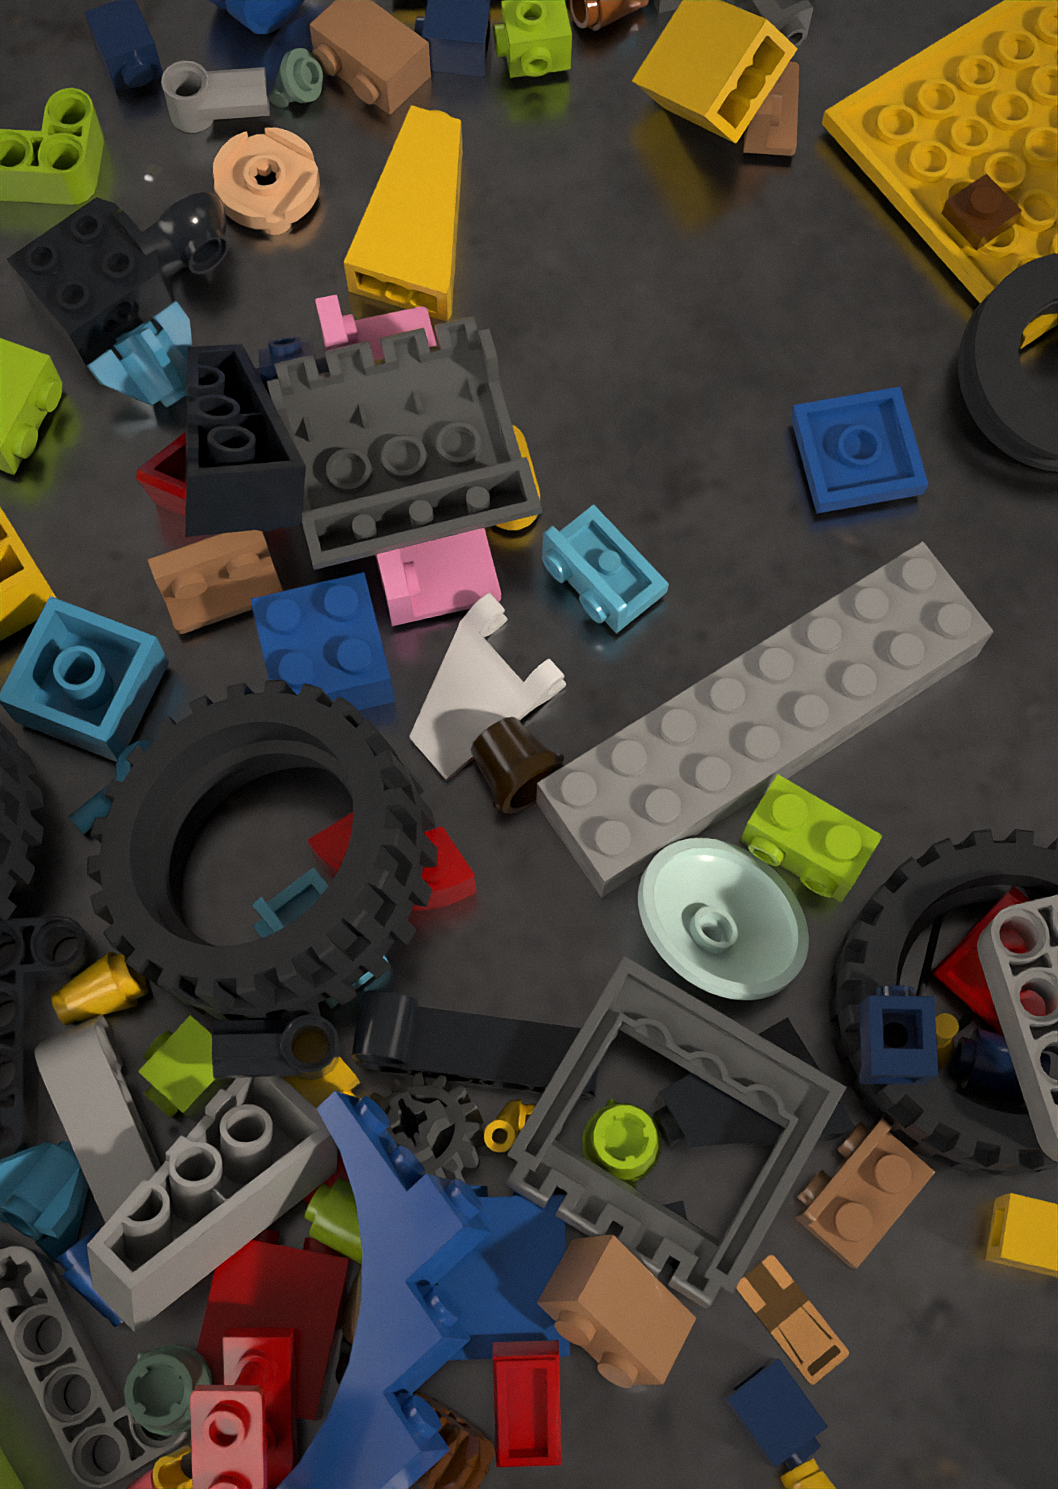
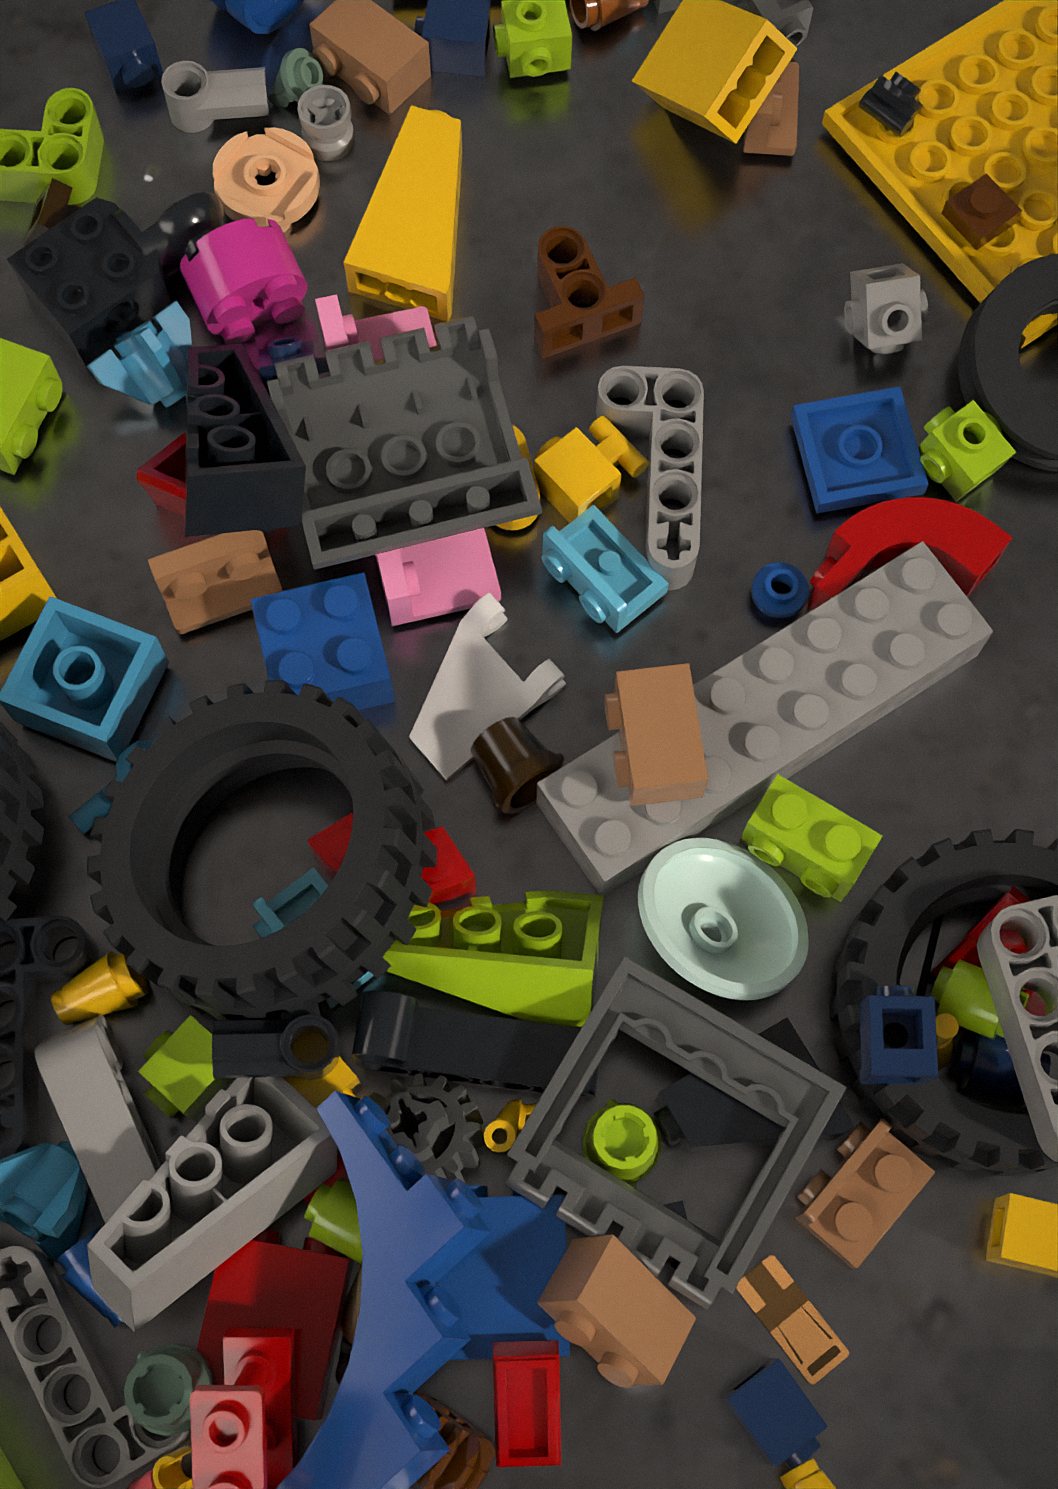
(50, 209): none -> dark brown tile
(244, 279): none -> dark pink brick
(326, 122): none -> light grey wheel
(511, 957): none -> lime wedge
(575, 282): none -> reddish brown tile
(579, 474): none -> yellow brick
(658, 735): none -> medium nougat brick
(667, 477): none -> light grey beam
(777, 604): none -> blue plate
(886, 307): none -> light grey brick
(892, 103): none -> black plate
(956, 535): none -> red arch
(963, 448): none -> lime brick
(967, 997): none -> lime brick

